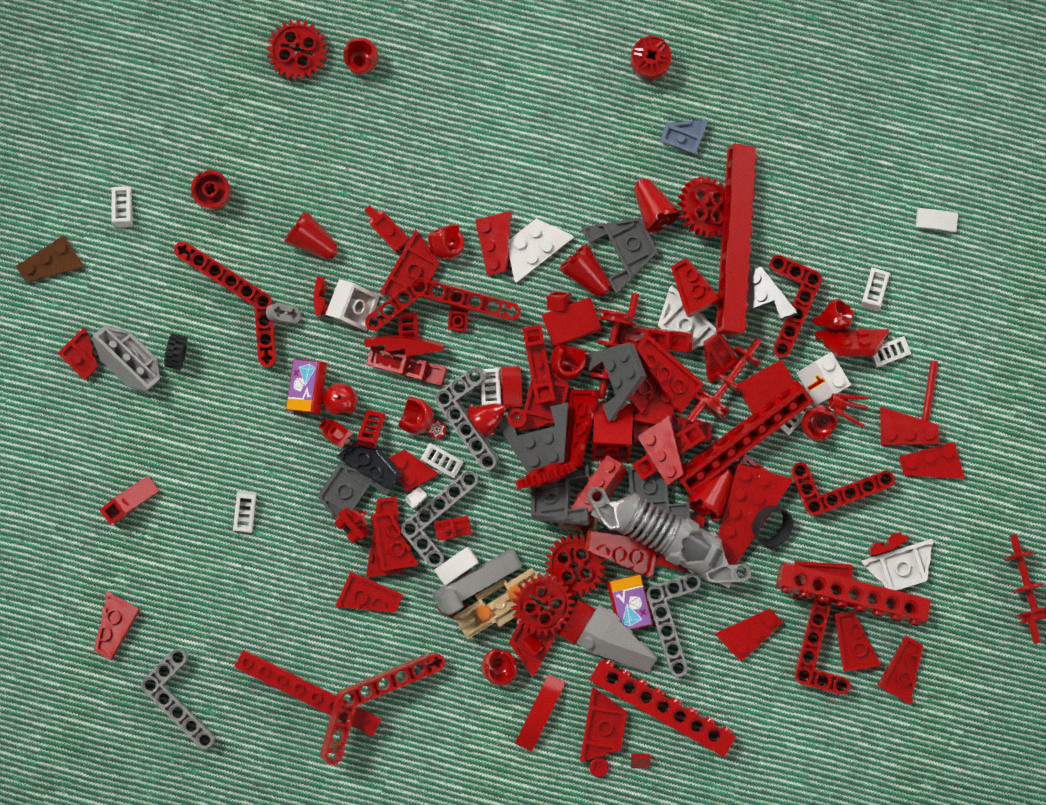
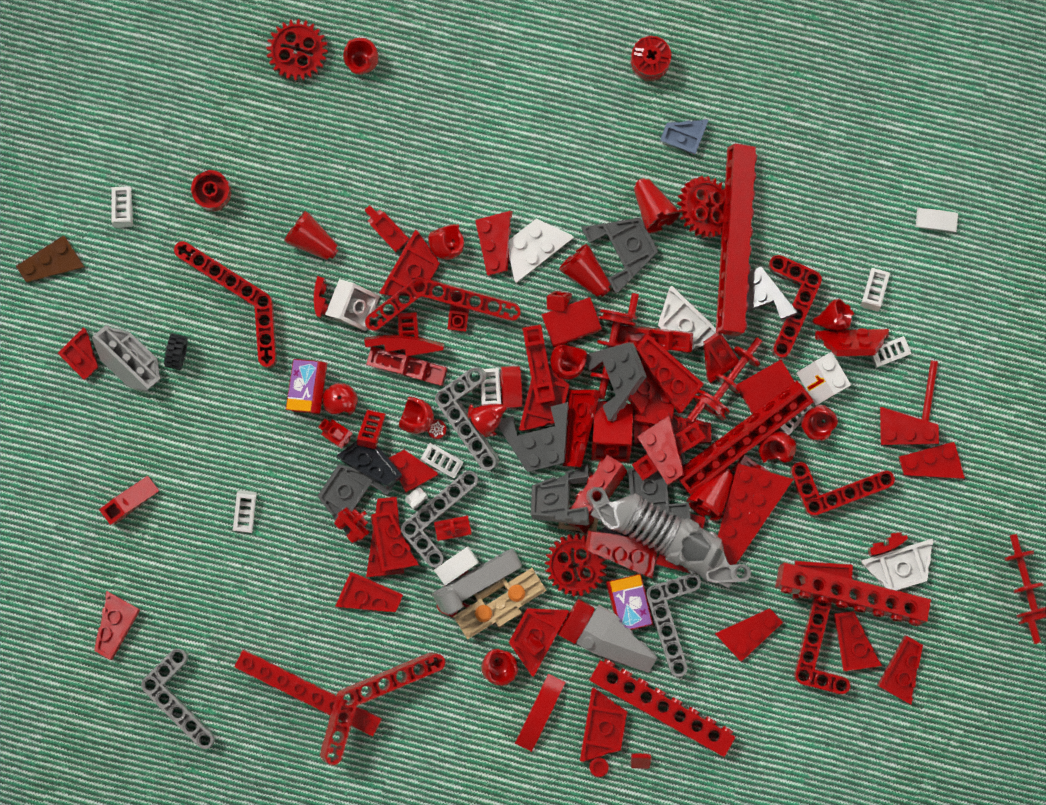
(283, 317): light grey beam -> none
(517, 413): red tile -> none
(531, 617): red gear -> none
(546, 474): red gear -> none
(693, 288): red wing -> none
(777, 446): none -> red piece
(784, 532): black tyre -> none
(840, 402): red plant -> none

